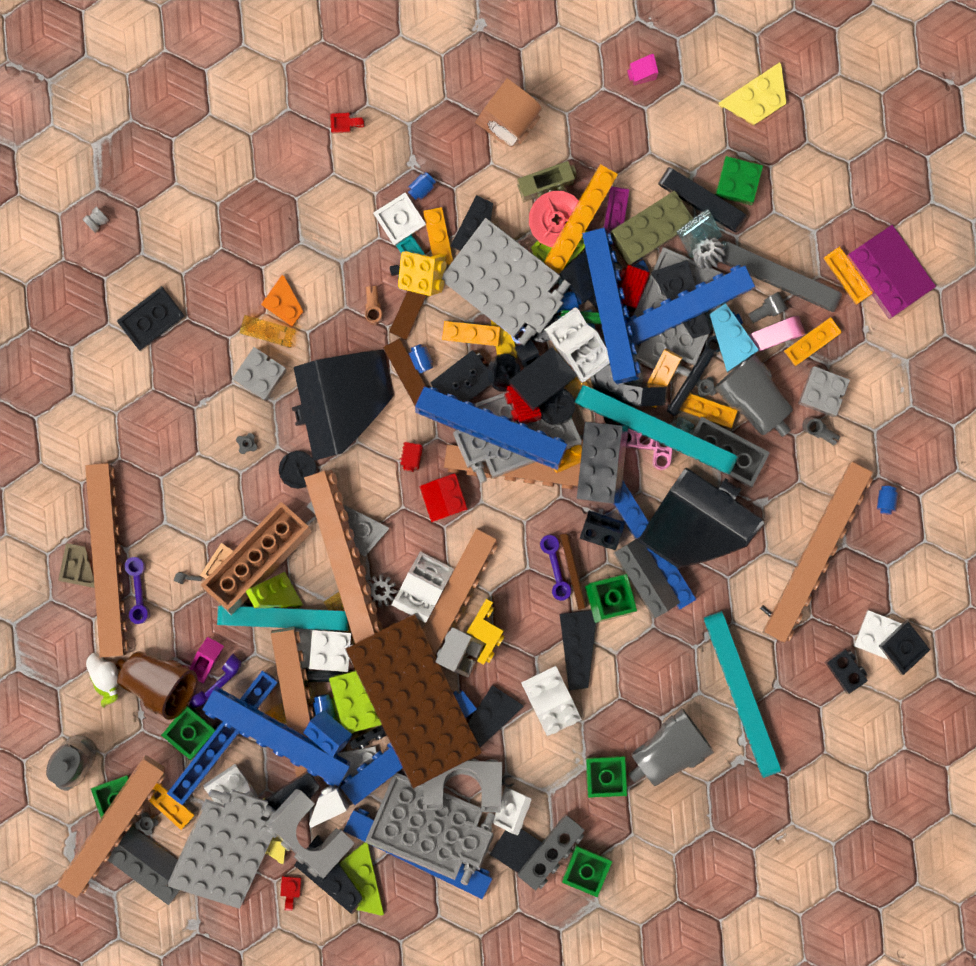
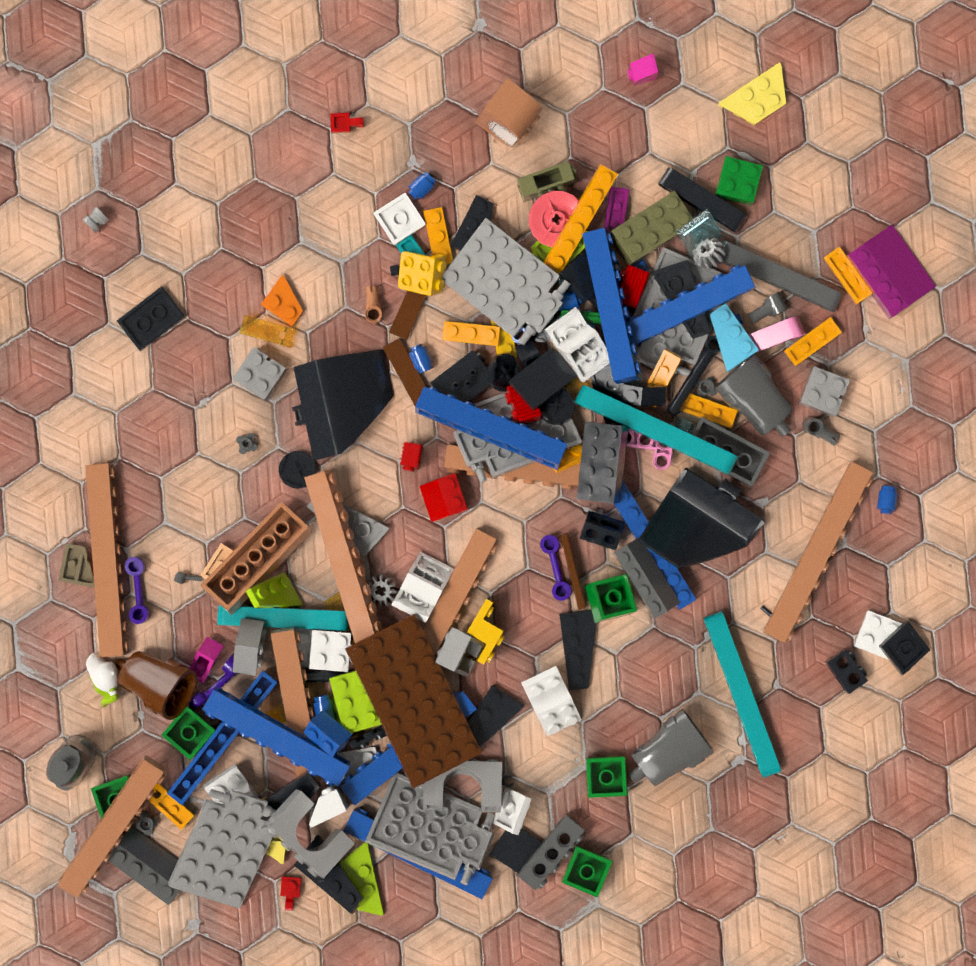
(249, 647): none -> light grey piece

